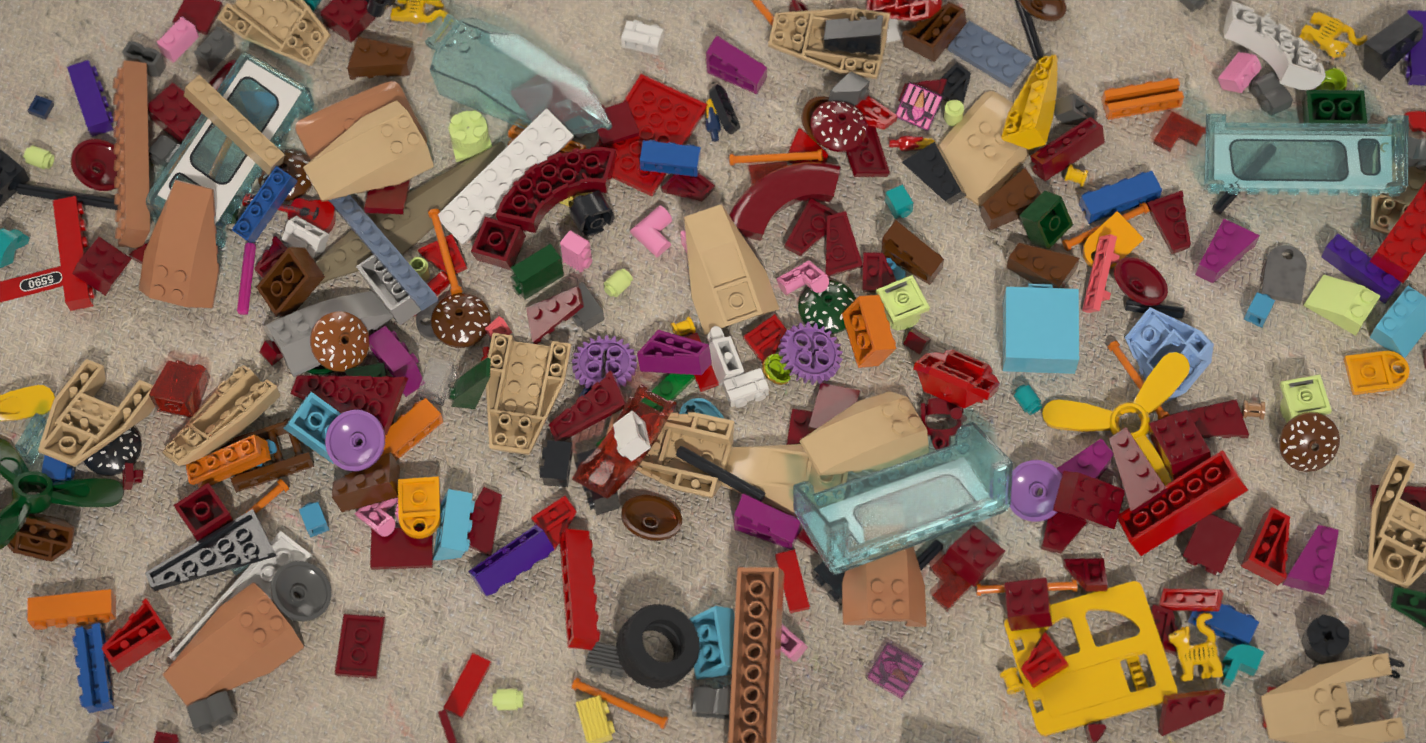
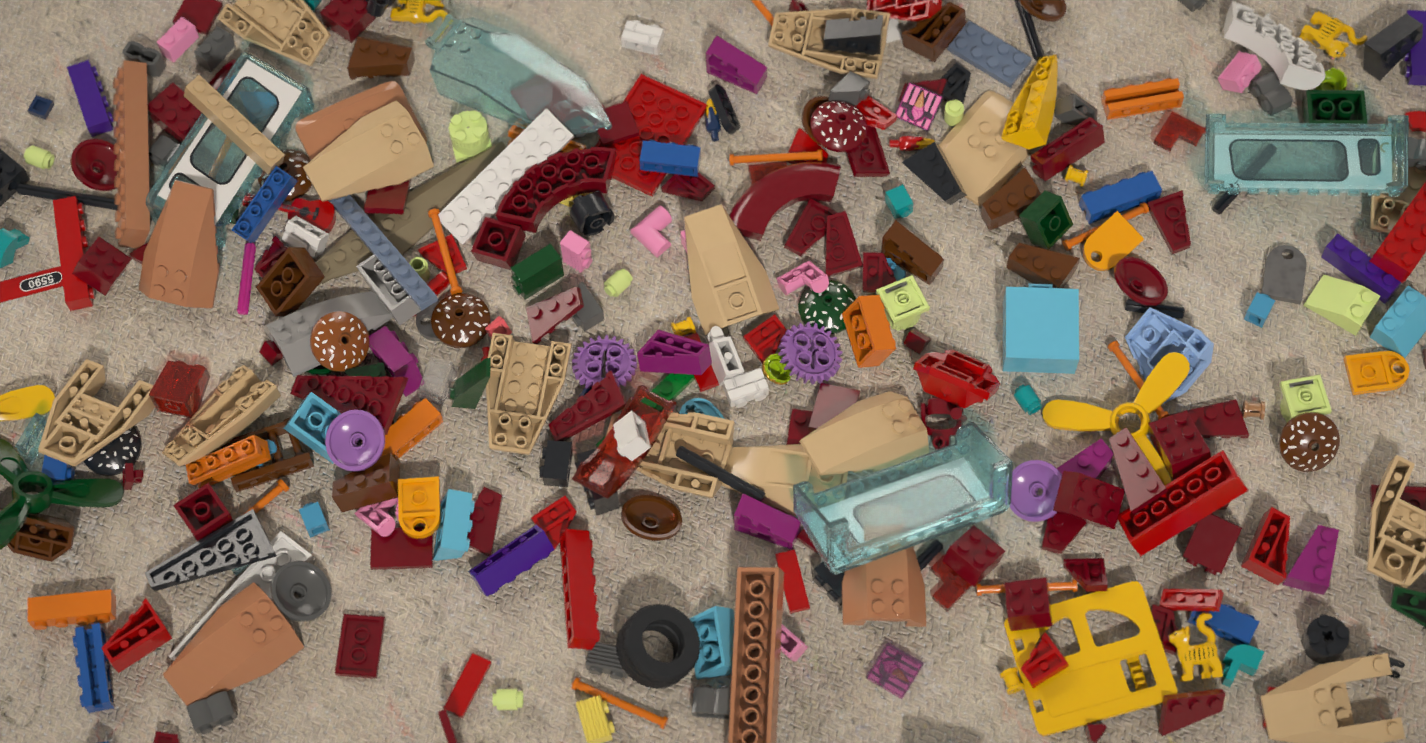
(1096, 287): coral hinge -> none
(1225, 249): magenta wedge -> none

